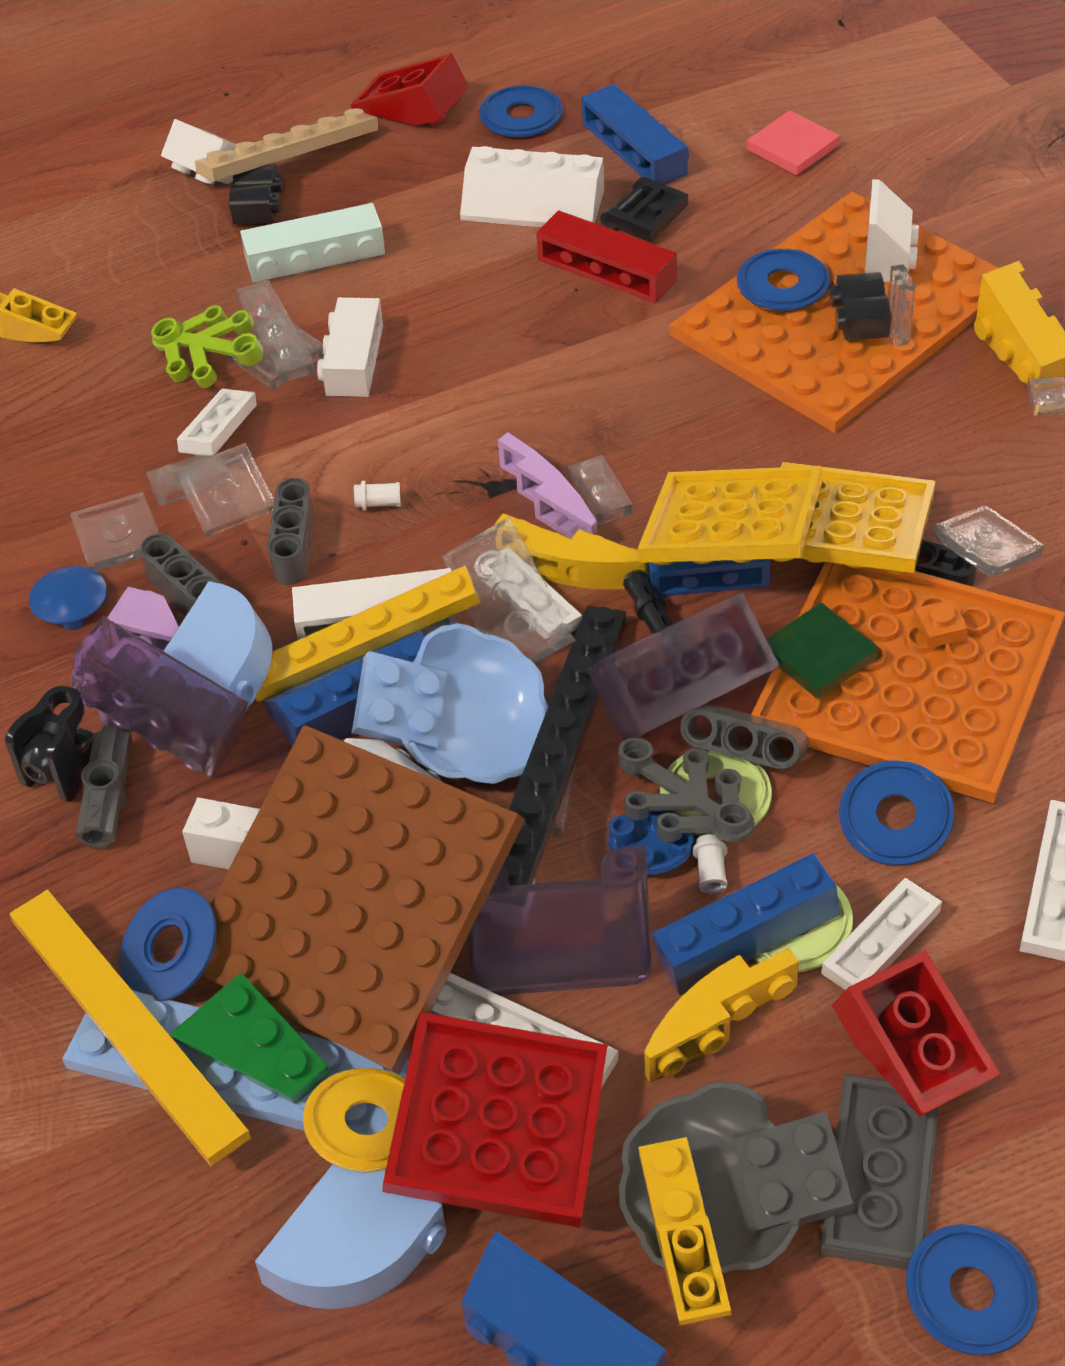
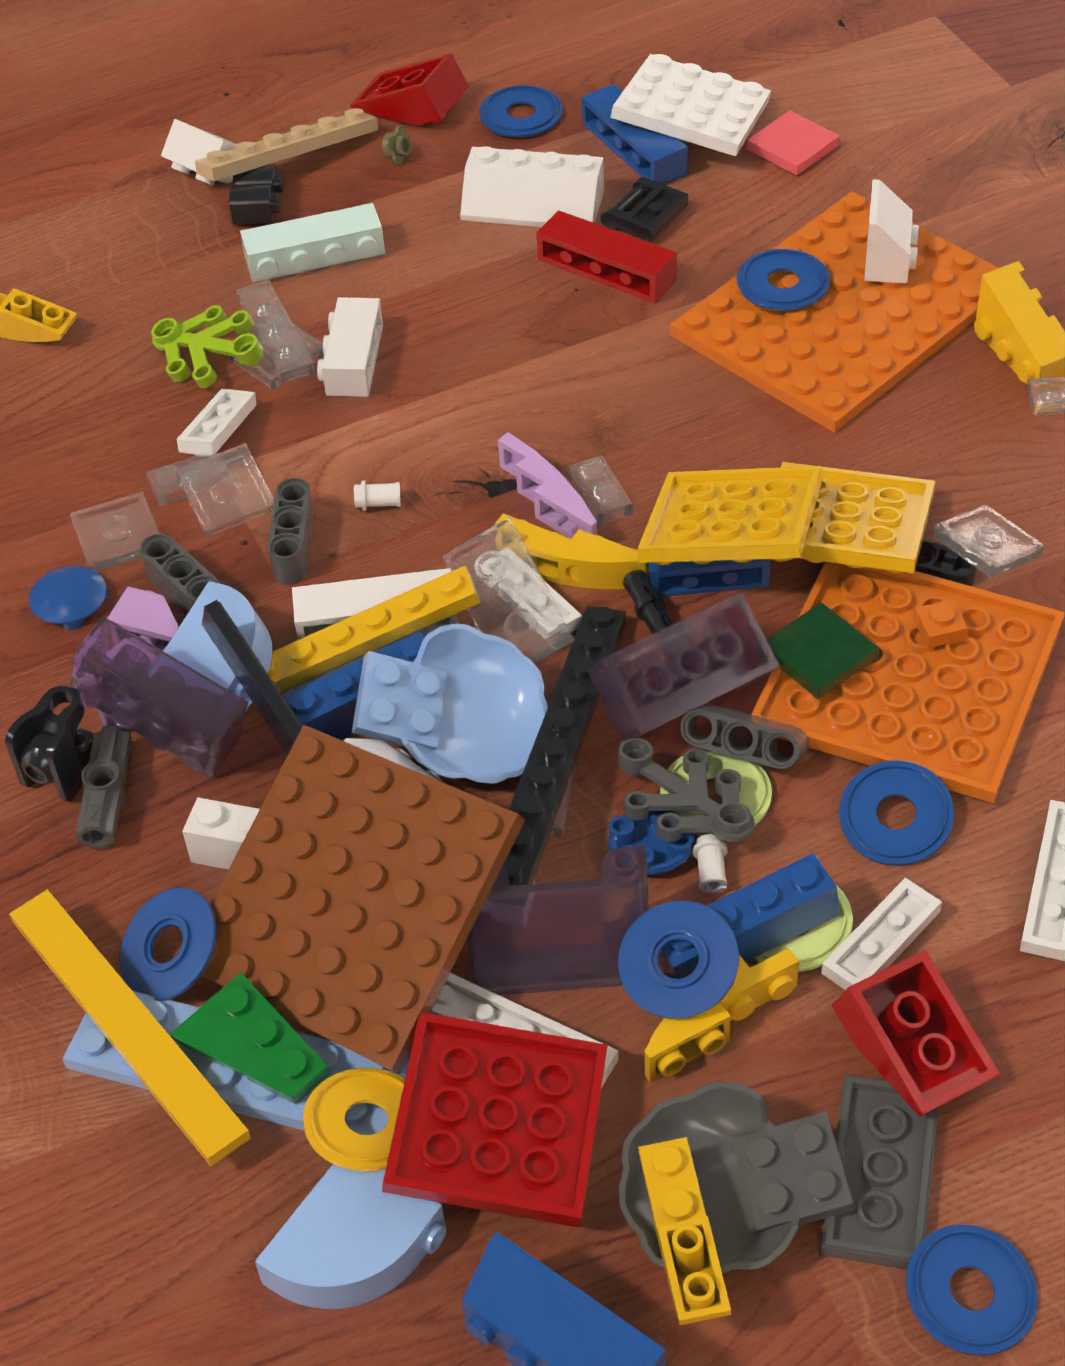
(251, 674): none -> black tile
(397, 145): none -> olive plate
(683, 996): none -> blue piece
(691, 104): none -> white plate
(861, 306): black brick -> none
(901, 303): clear tile -> none

